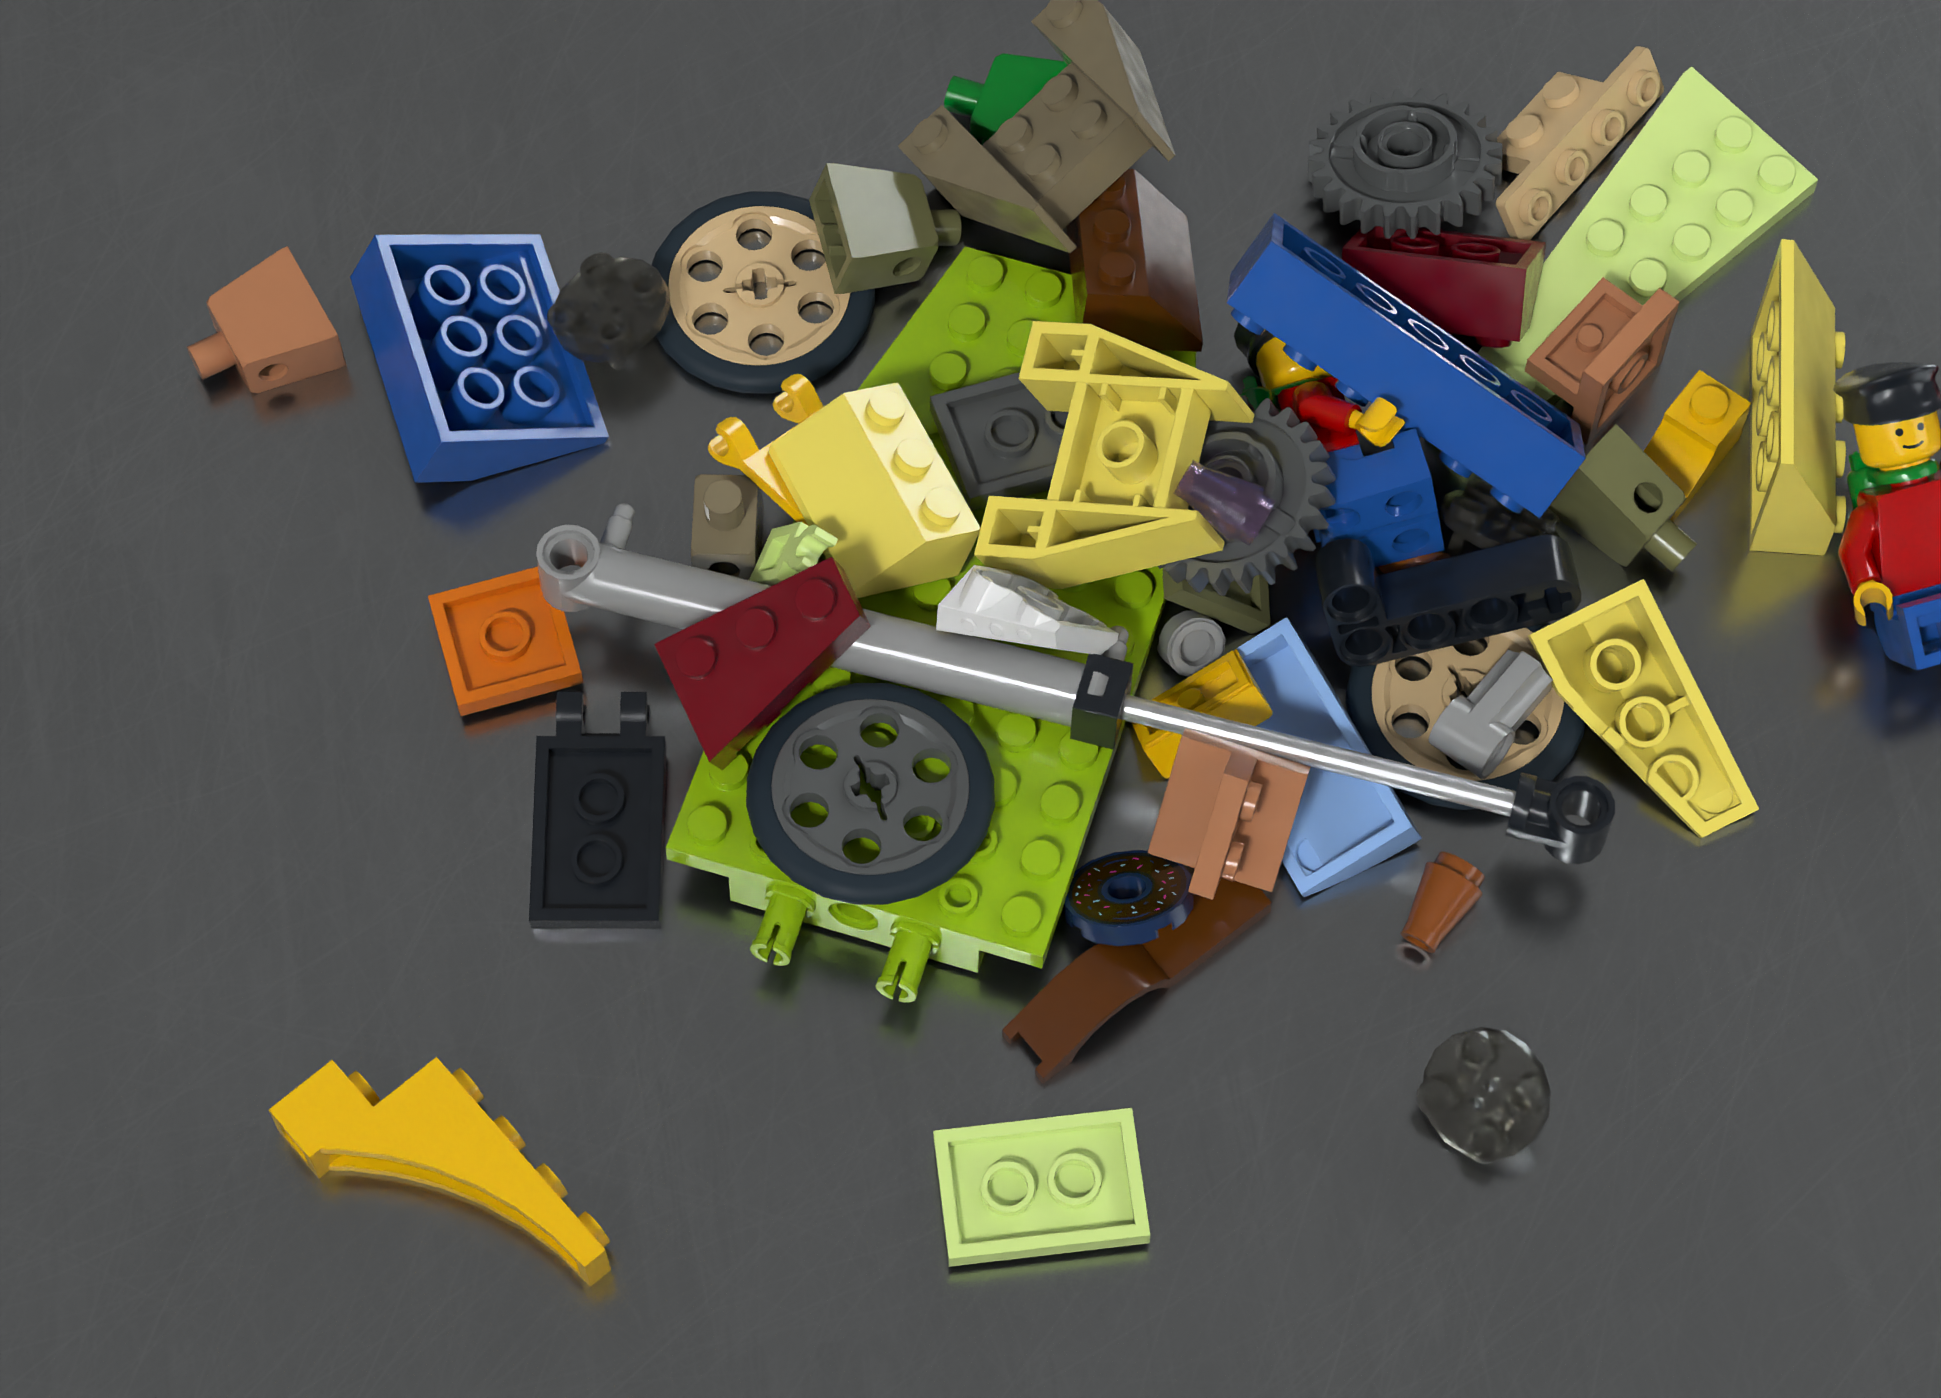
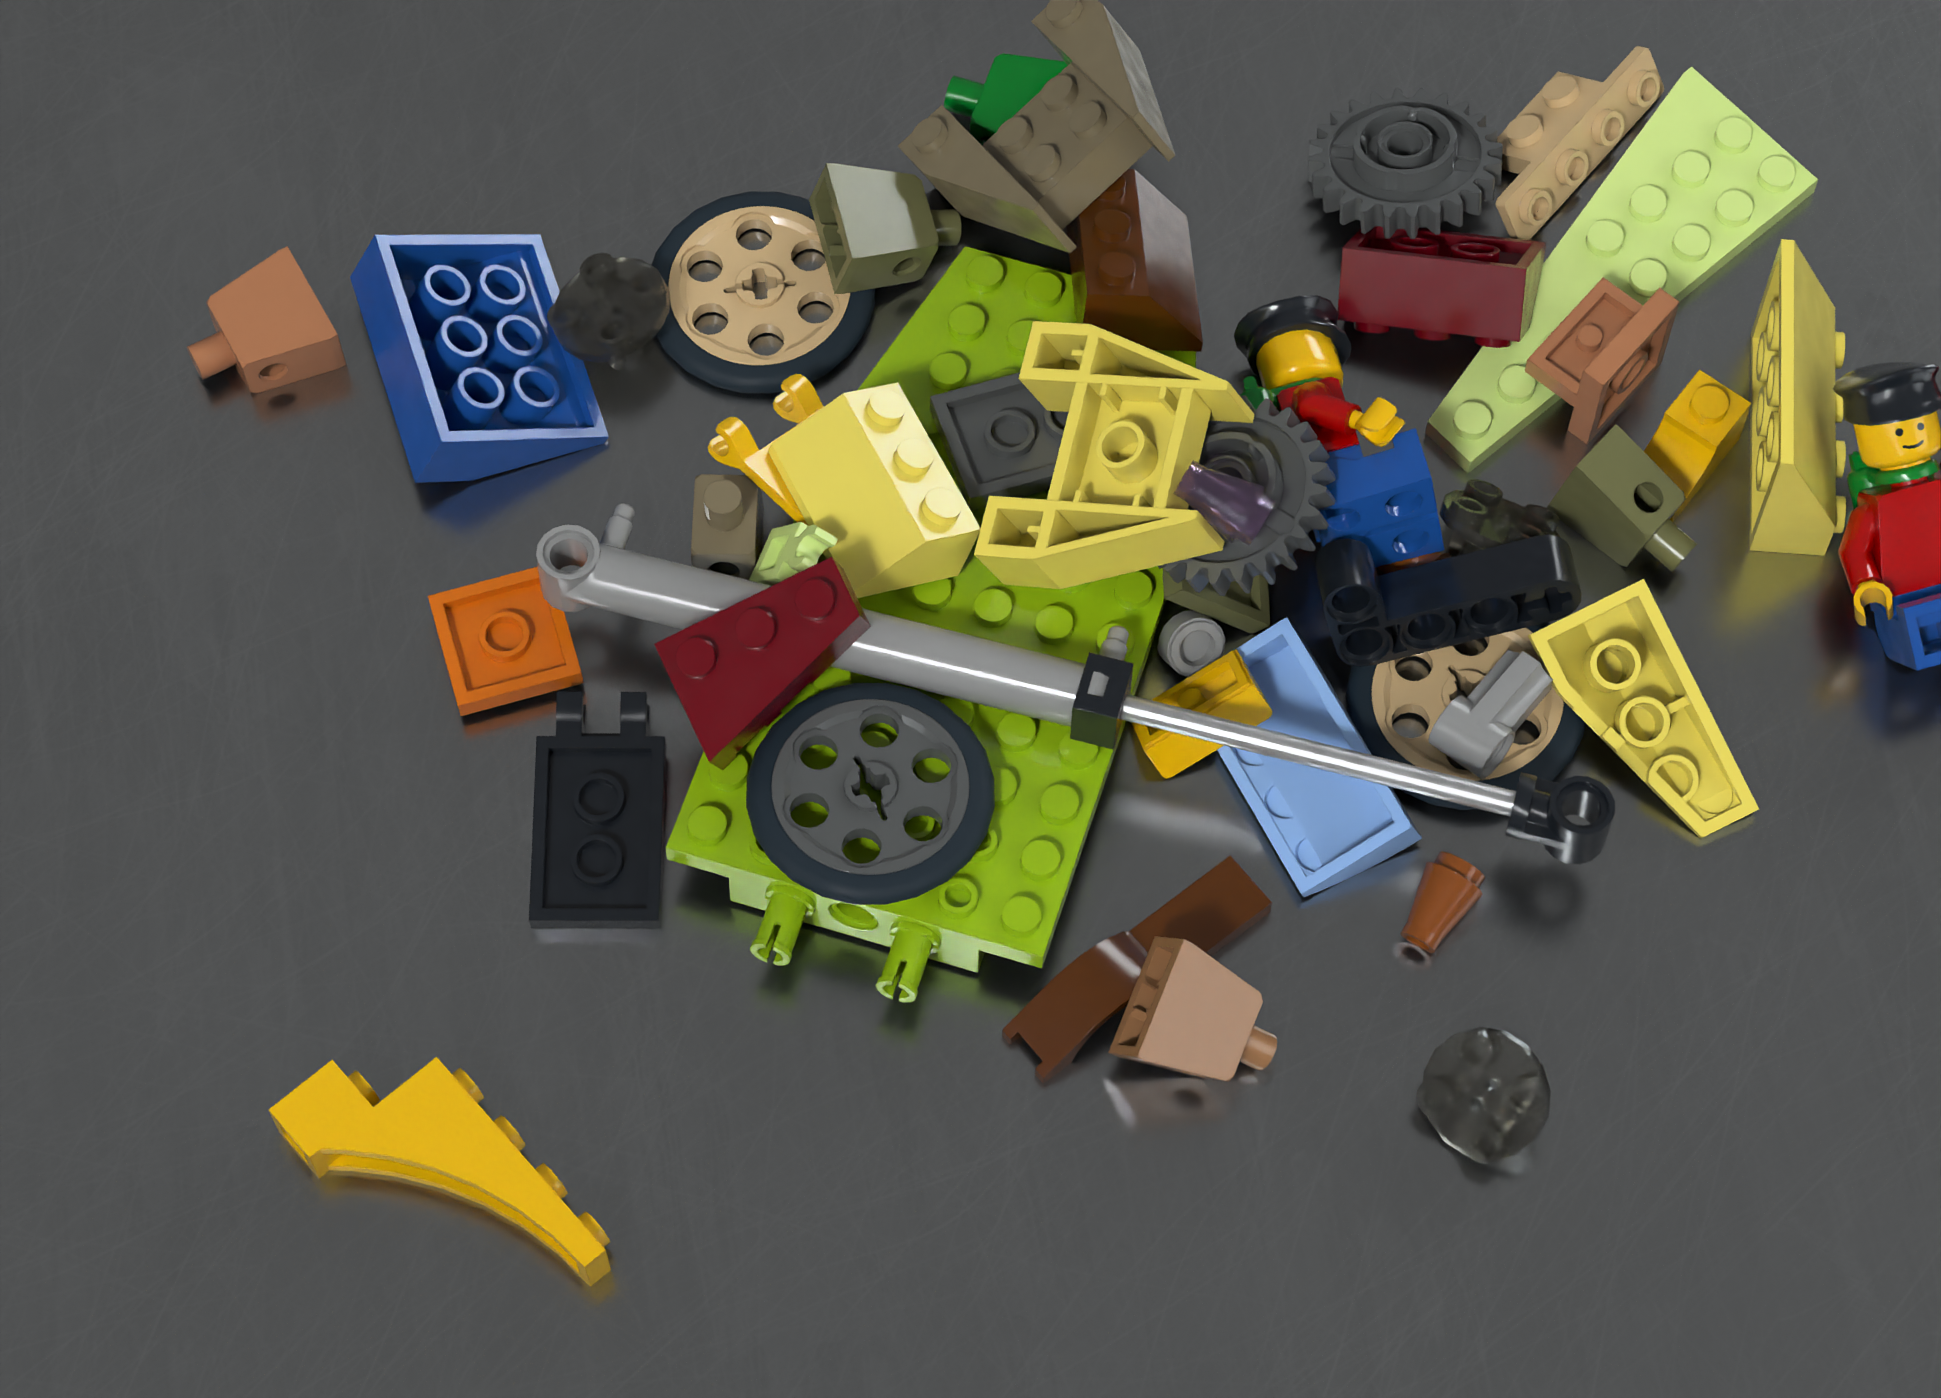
(1021, 611): white slope -> none
(1041, 1187): yellowish green plate -> none
(1152, 882): tile -> none
(1192, 1015): none -> medium nougat torso
(1227, 812): nougat bracket -> none
(1392, 352): blue brick -> none

